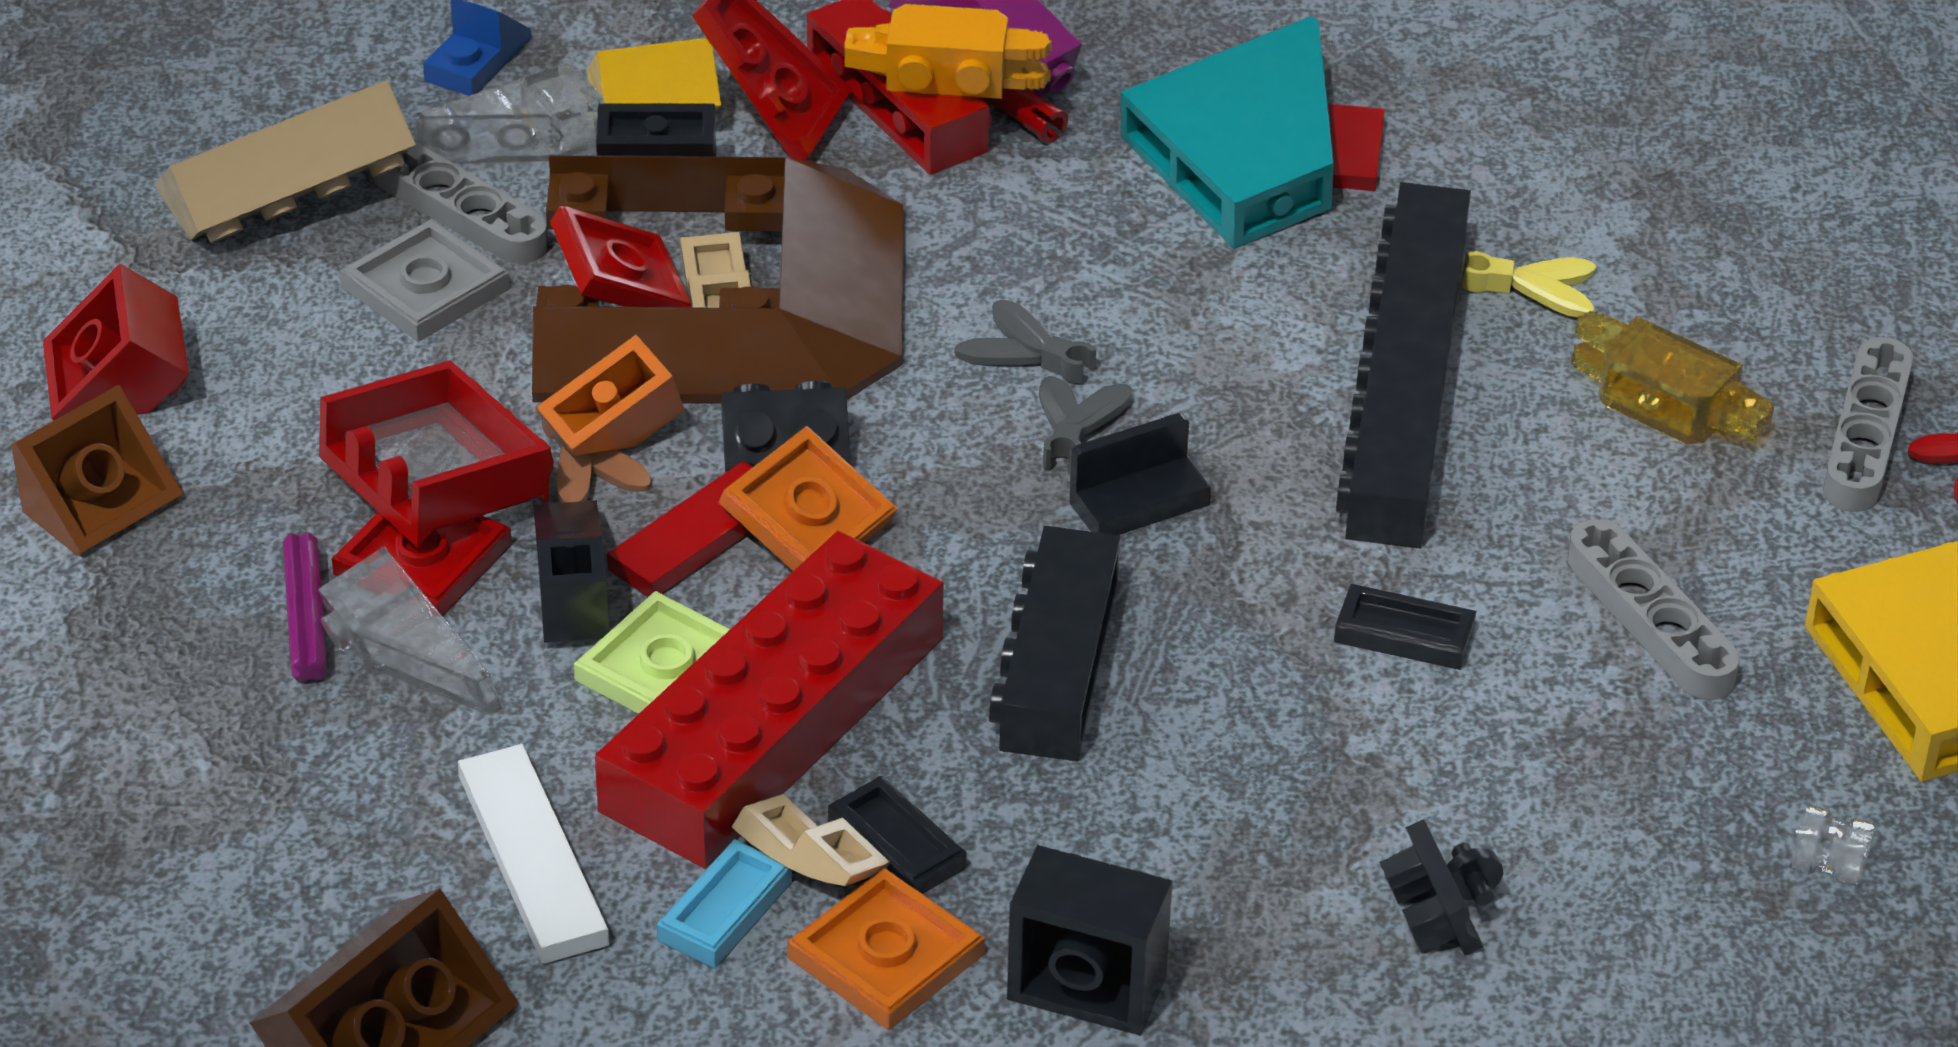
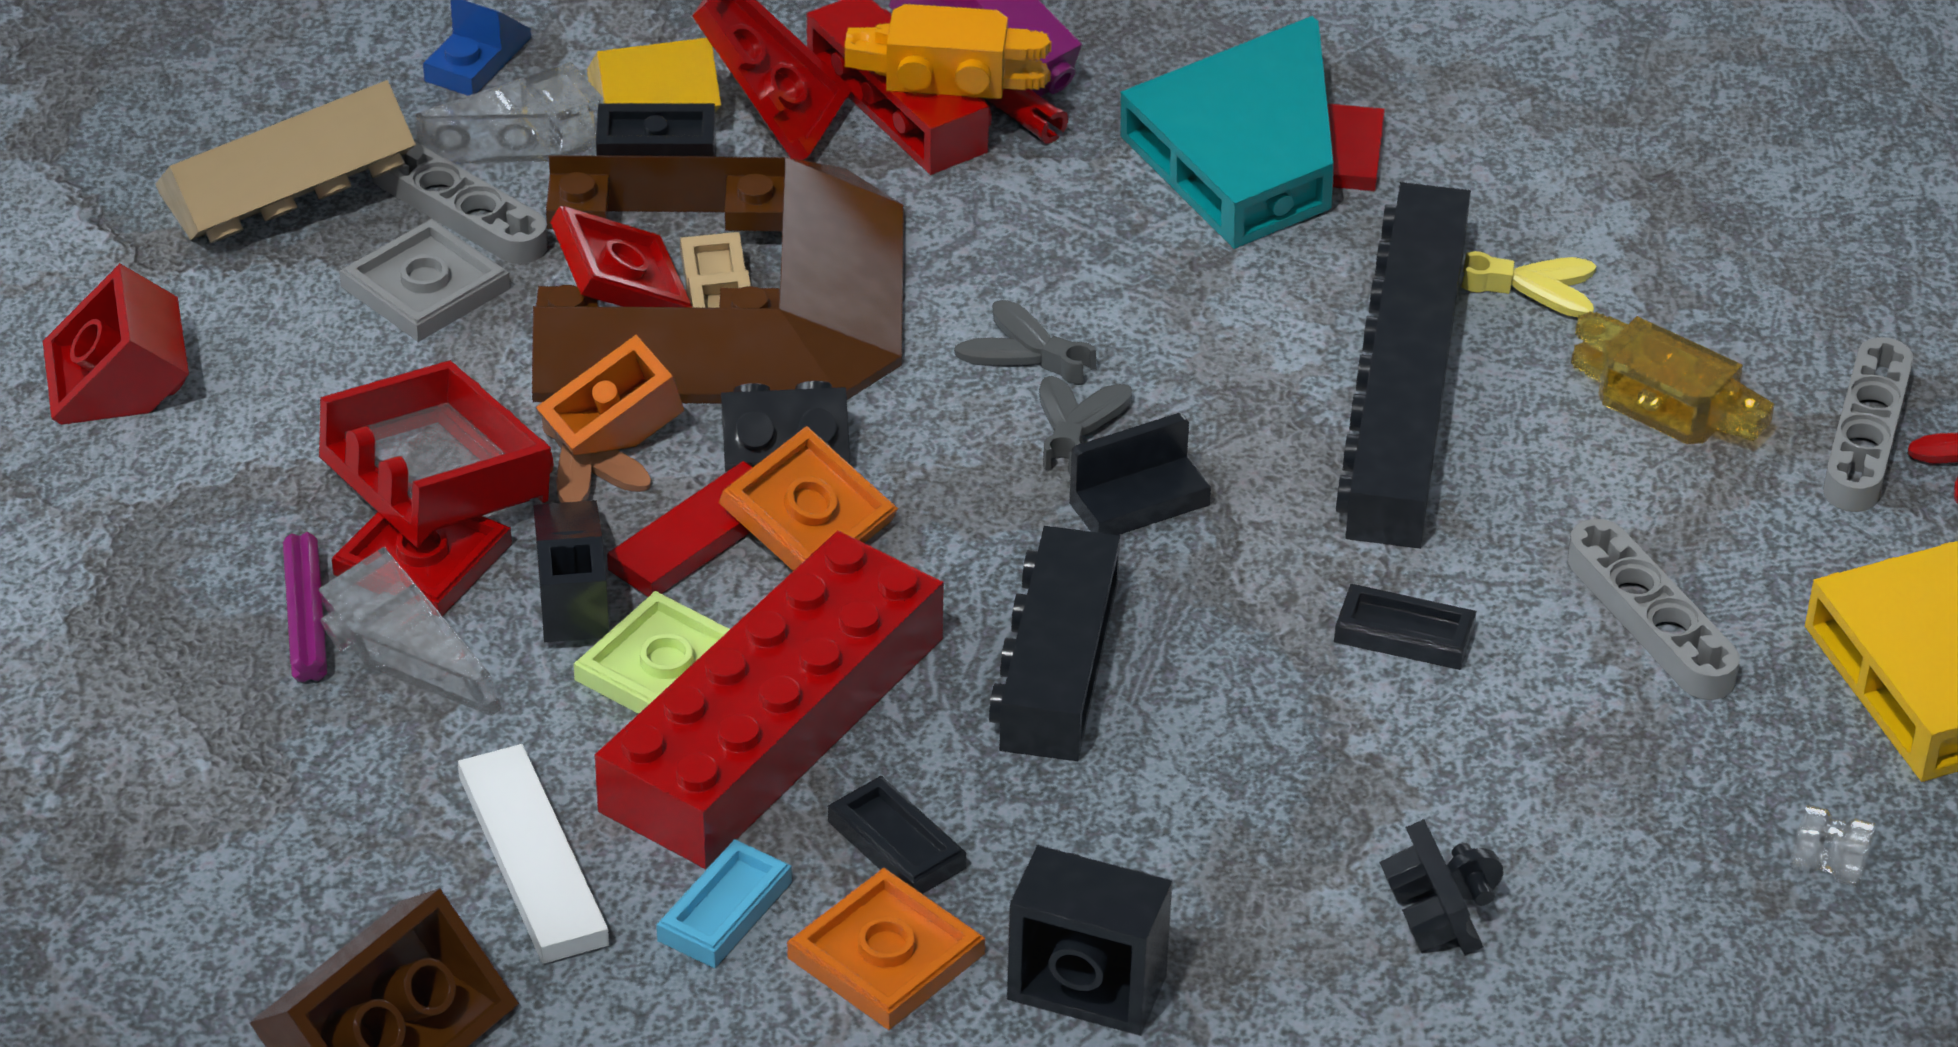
(92, 472): dark orange slope -> none
(822, 852): tan slope -> none

